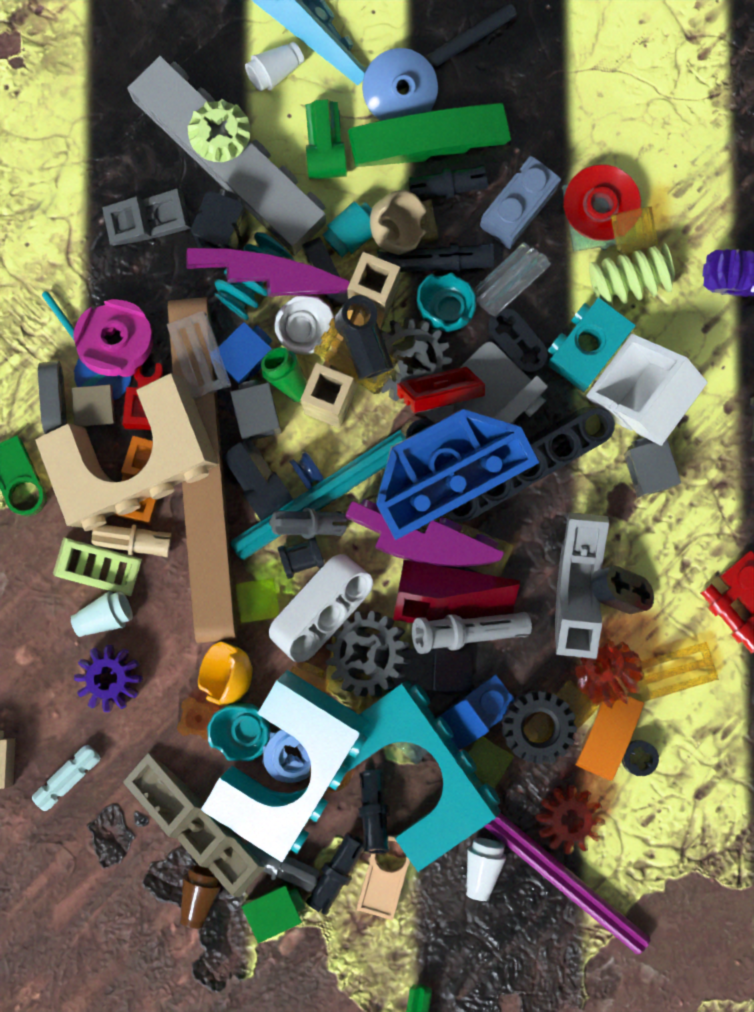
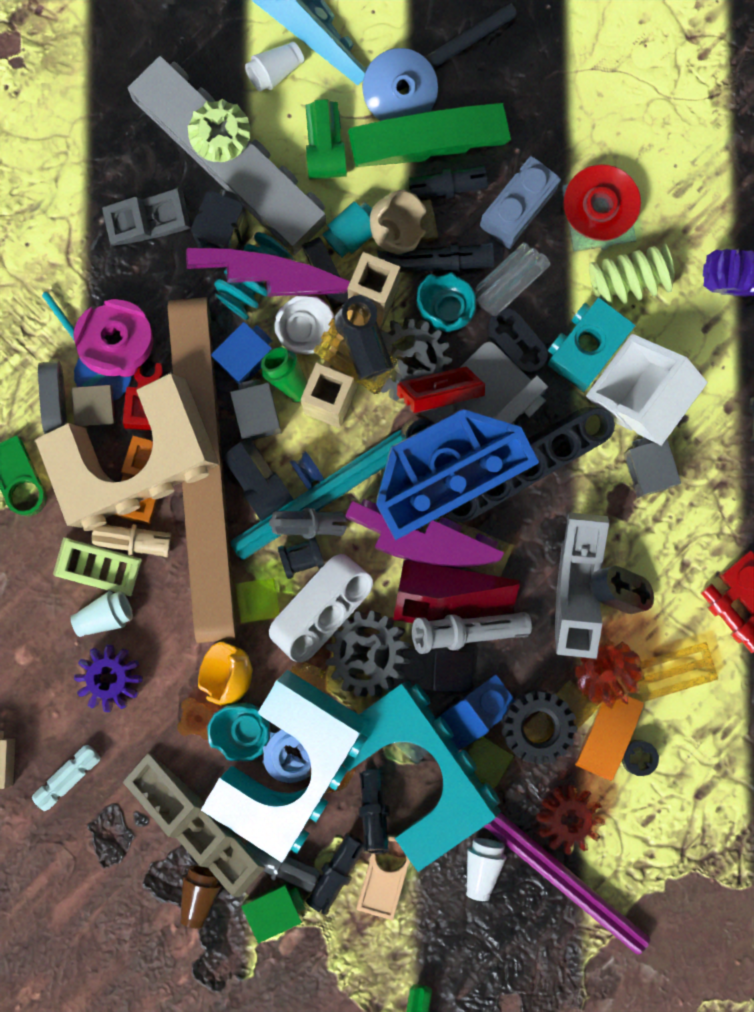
(210, 385): clear tile -> none
(634, 229): clear yellow tile -> none

